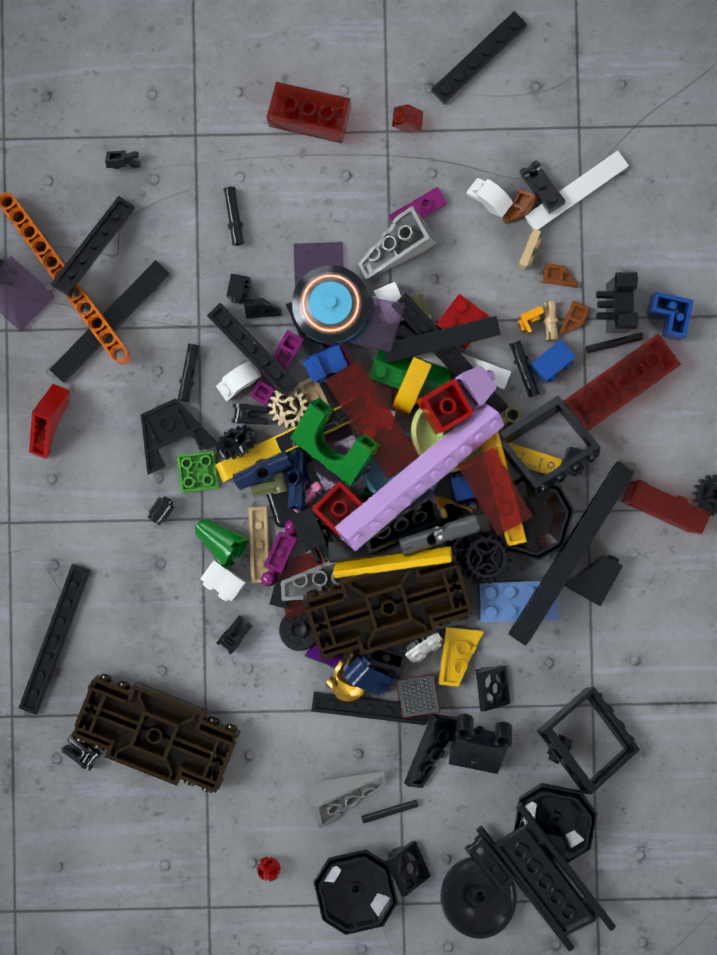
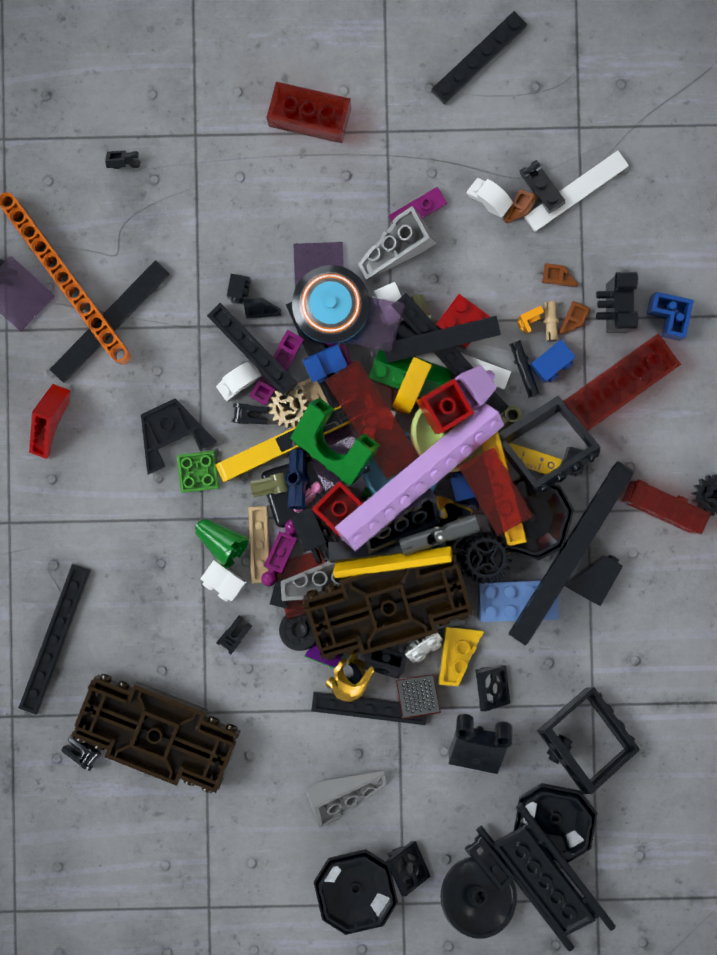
(92, 246): black plate -> none
(161, 510): black brick -> none
(188, 373): black pin -> none
(234, 224): black pin -> none
(236, 442): black gear -> none
(252, 476): dark blue piece -> none
(268, 869): red gear -> none
(365, 677): dark blue door -> none
(389, 811): black piece -> none
(407, 118): clear red brick -> none
(431, 748): black wing -> none
(533, 242): tan plate -> none
(614, 342): black piece -> none

